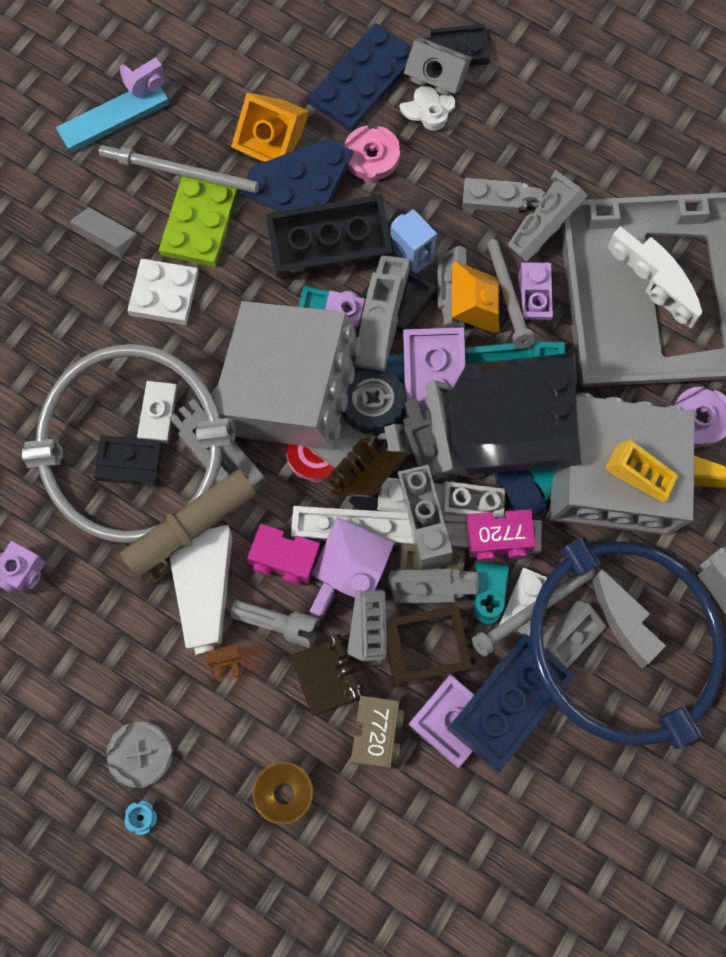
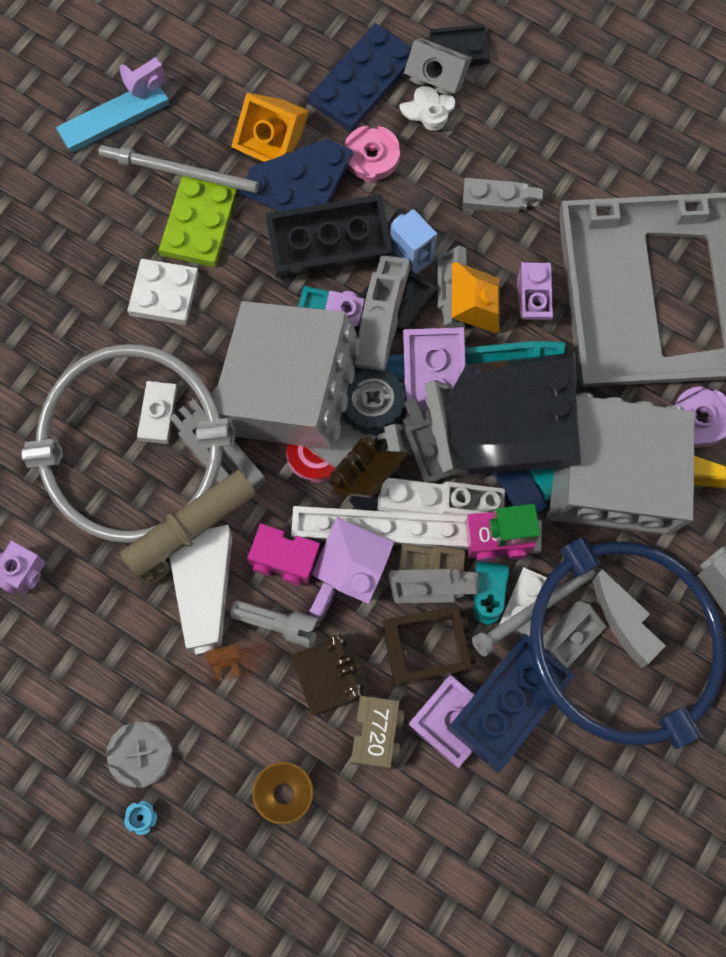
(103, 231): light grey slope -> none
(128, 460): black plate -> none
(371, 645): light grey slope -> none
(425, 518): light grey slope -> none
(514, 525): none -> green brick
(522, 337): light grey bar -> none
(551, 212): light grey wing -> none
(622, 465): yellow slope -> none
(667, 280): white slope -> none

